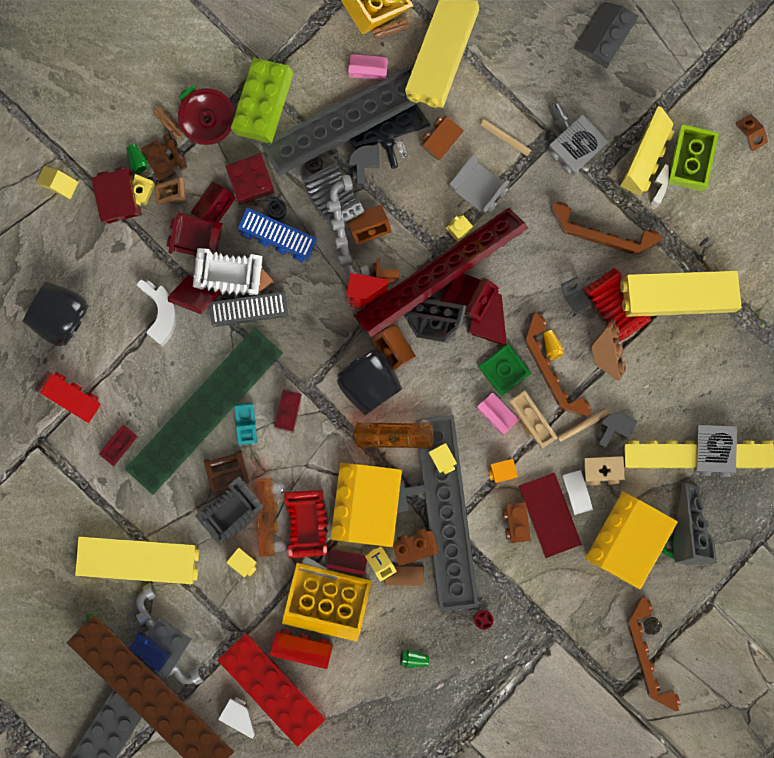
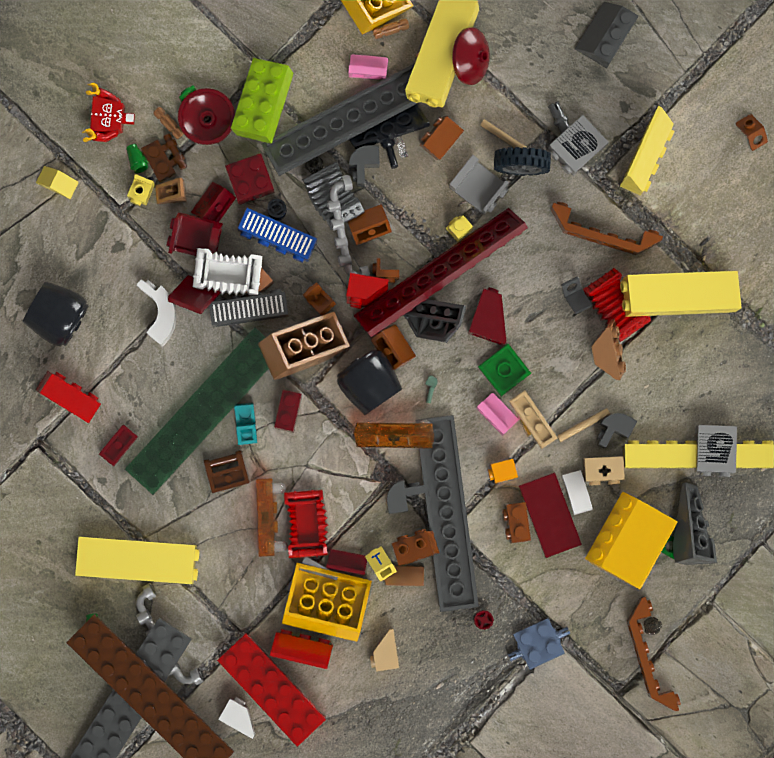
(106, 116): none -> red torso
(115, 196): dark red panel -> none
(149, 651): clear blue panel -> none
(230, 512): dark grey piece -> none
(242, 563): light yellow brick -> none
(303, 345): none -> medium nougat brick
(319, 299): none -> dark orange bracket
(366, 504): yellow slope -> none
(385, 653): none -> tan slope
(413, 659): green cone -> none
(432, 382): none -> sand green hand
(443, 459): light yellow brick -> none
(471, 56): none -> dark red dish
(472, 293): dark red panel -> none
(522, 161): none -> black wheel
(538, 644): none -> sand blue plate
(552, 345): yellow cone -> none
(577, 407): dark orange slope -> none
(662, 182): white slope -> none
(693, 158): lime brick -> none

